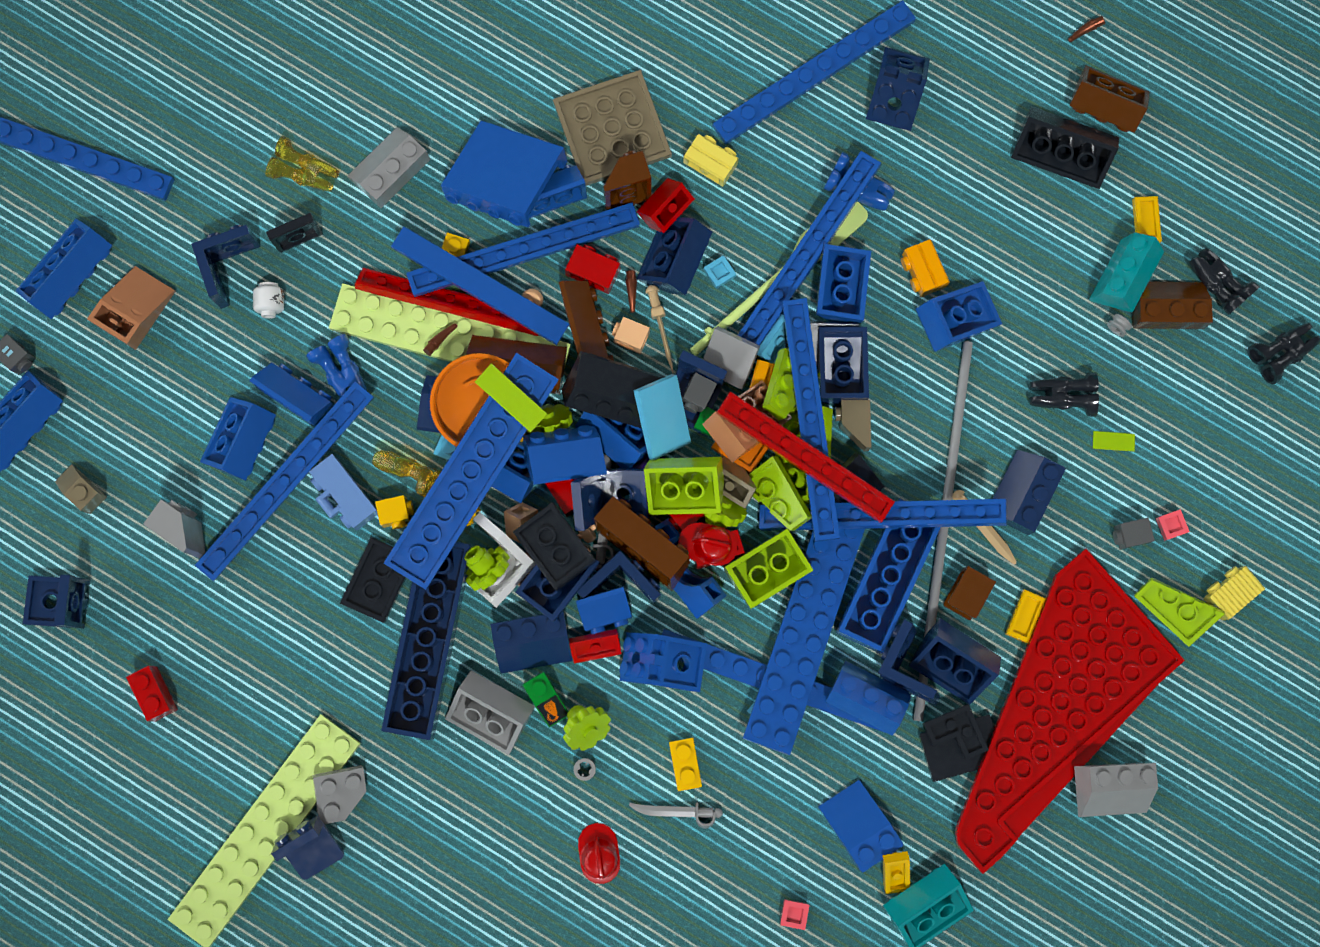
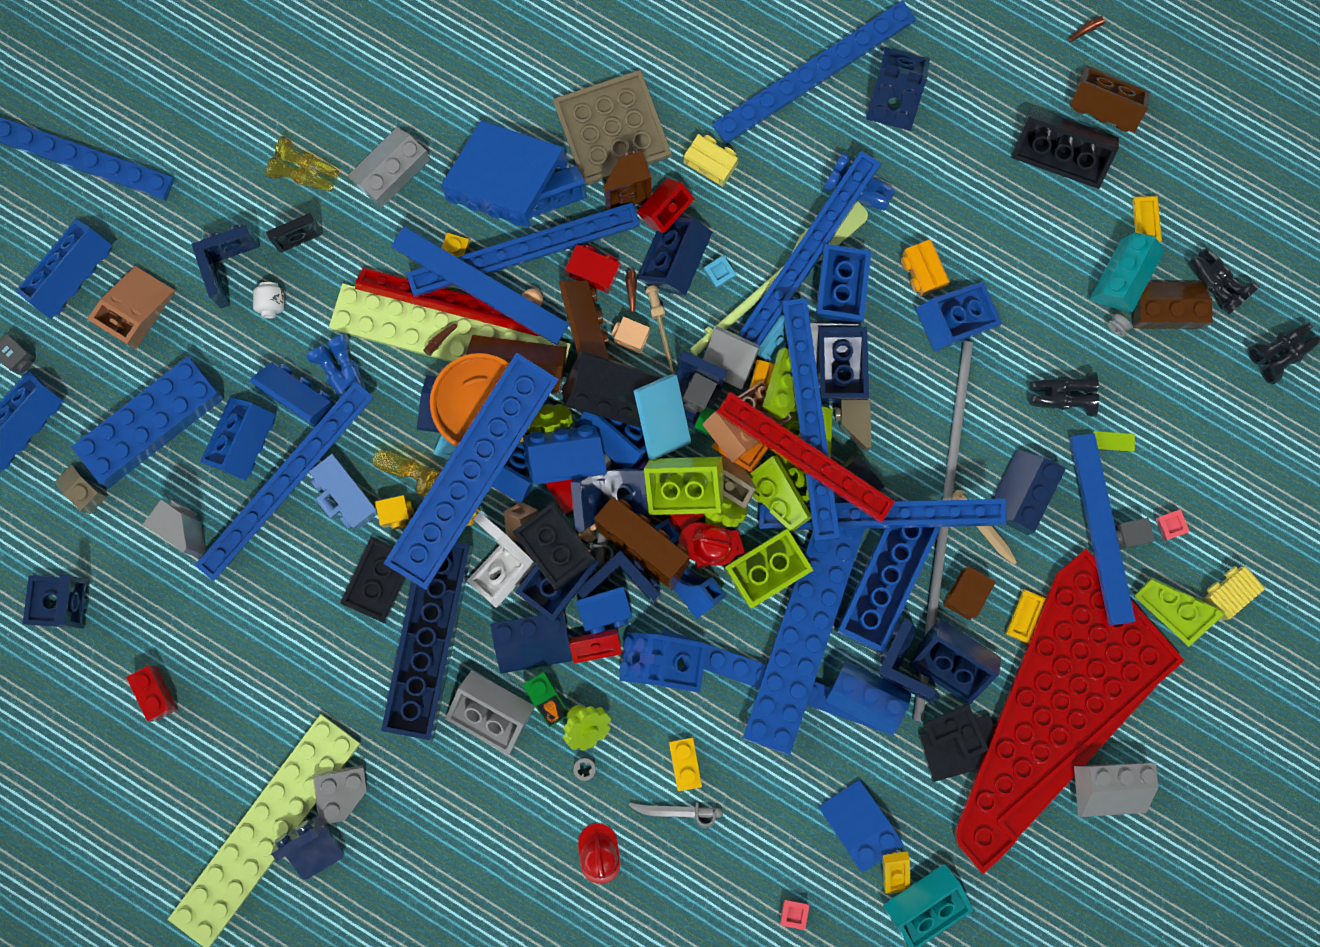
(147, 422): none -> blue brick
(485, 566): lime plant -> none
(510, 397): lime tile -> none
(1102, 529): none -> blue tile

